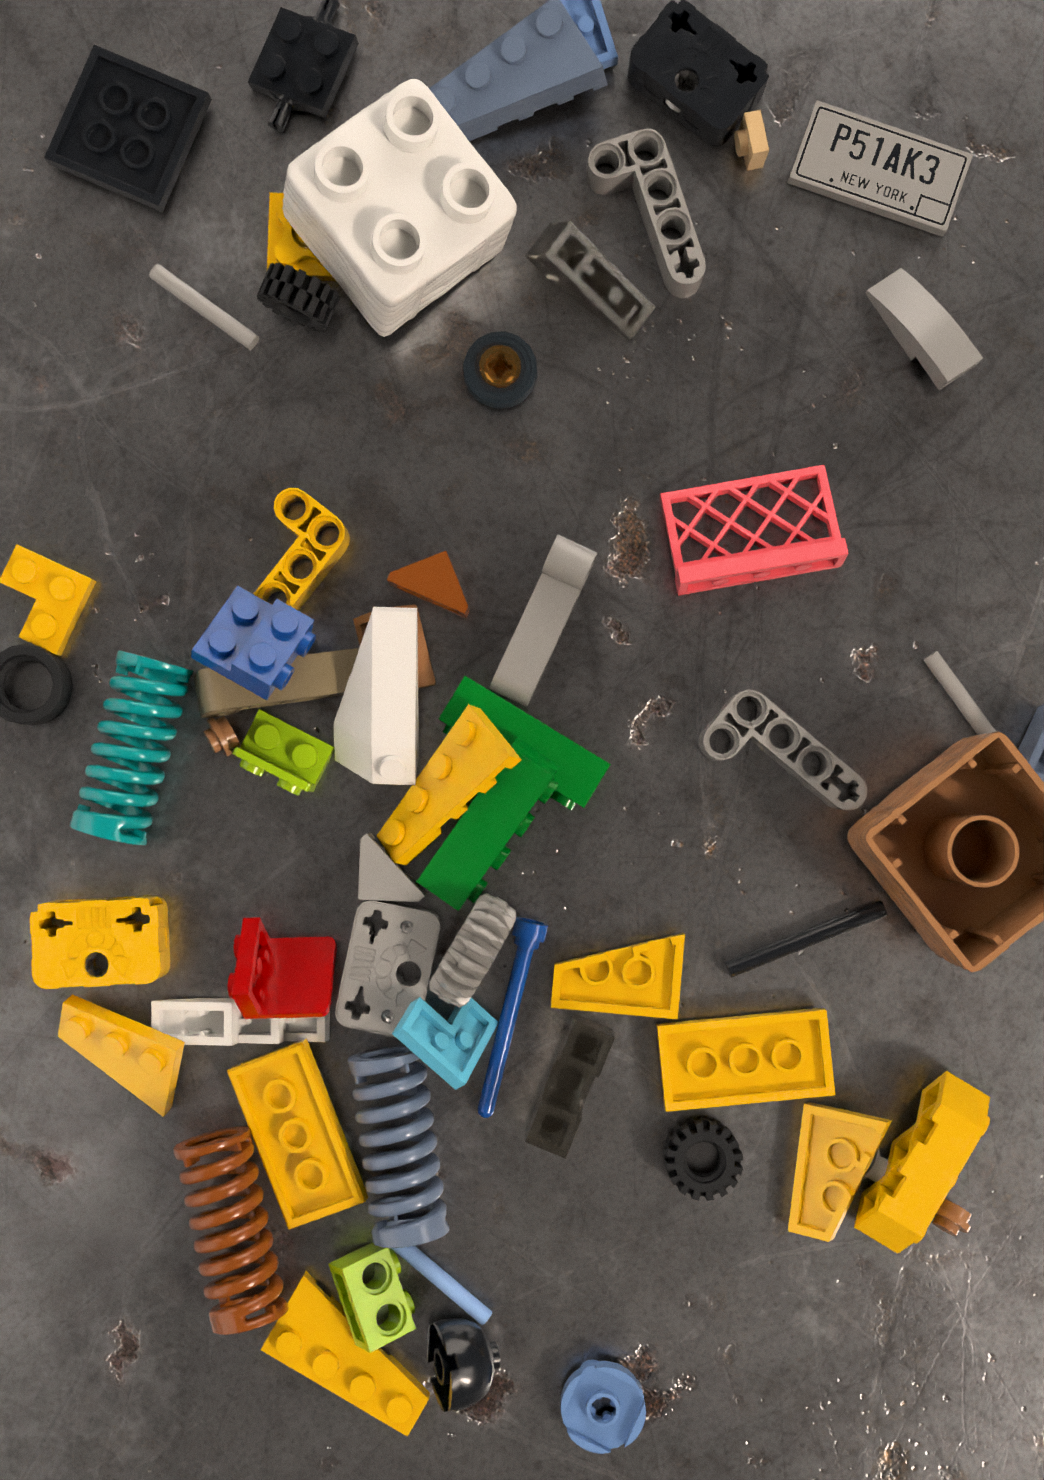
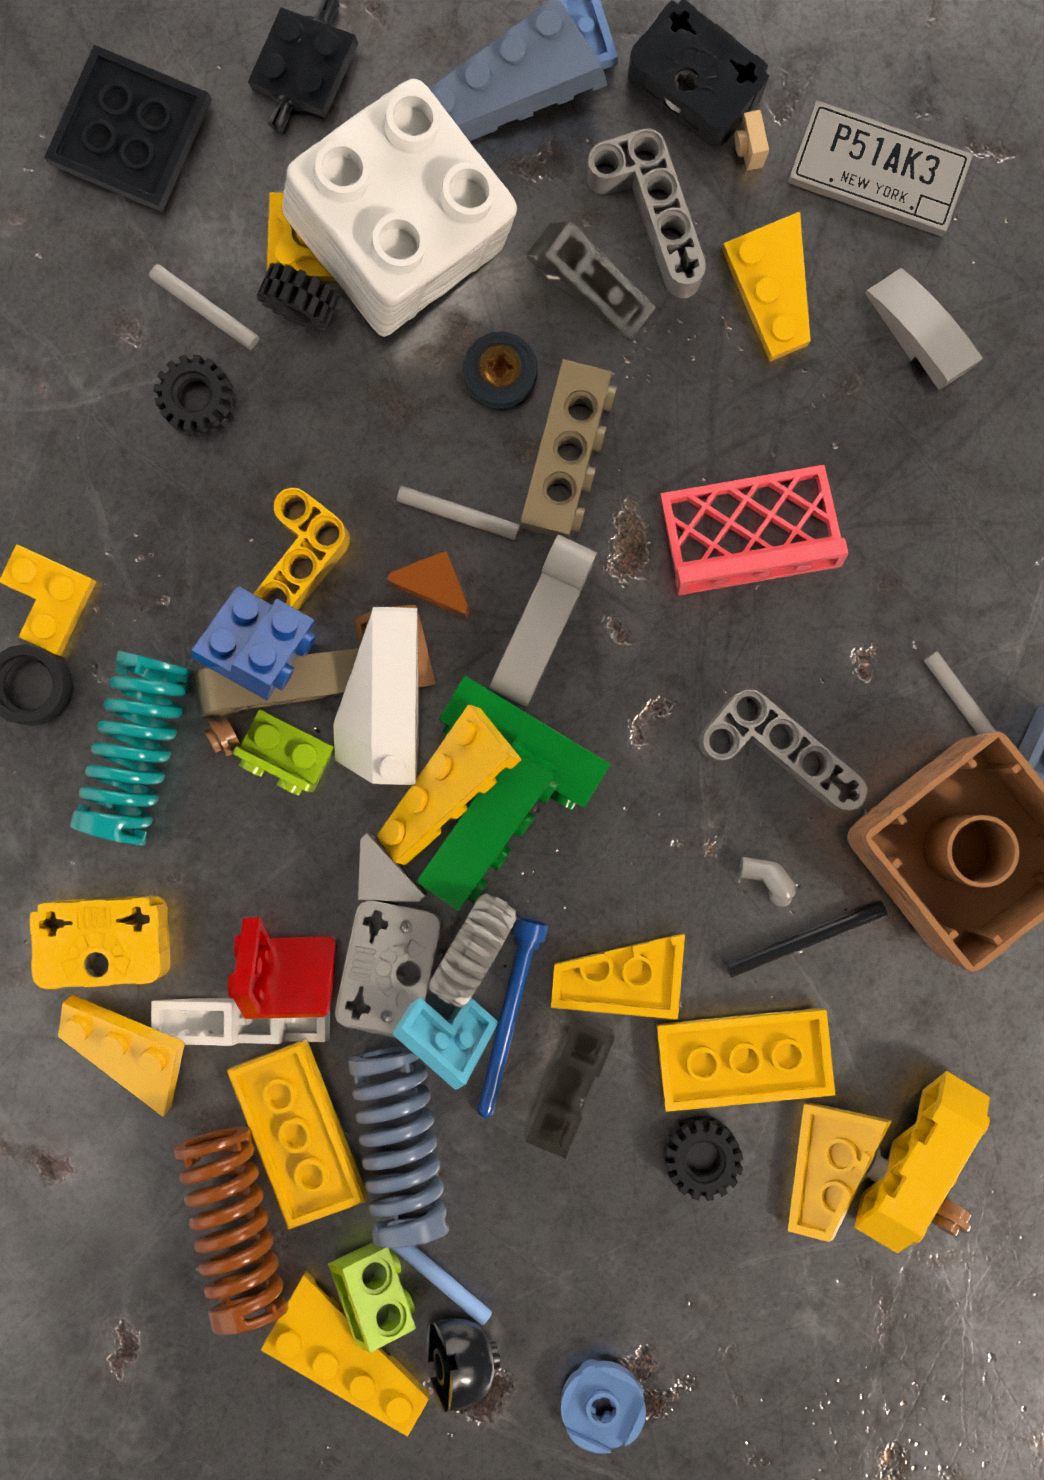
(177, 378): none -> black tyre
(458, 513): none -> light grey bar
(575, 385): none -> dark tan brick
(773, 283): none -> yellow wing
(773, 875): none -> light grey arm

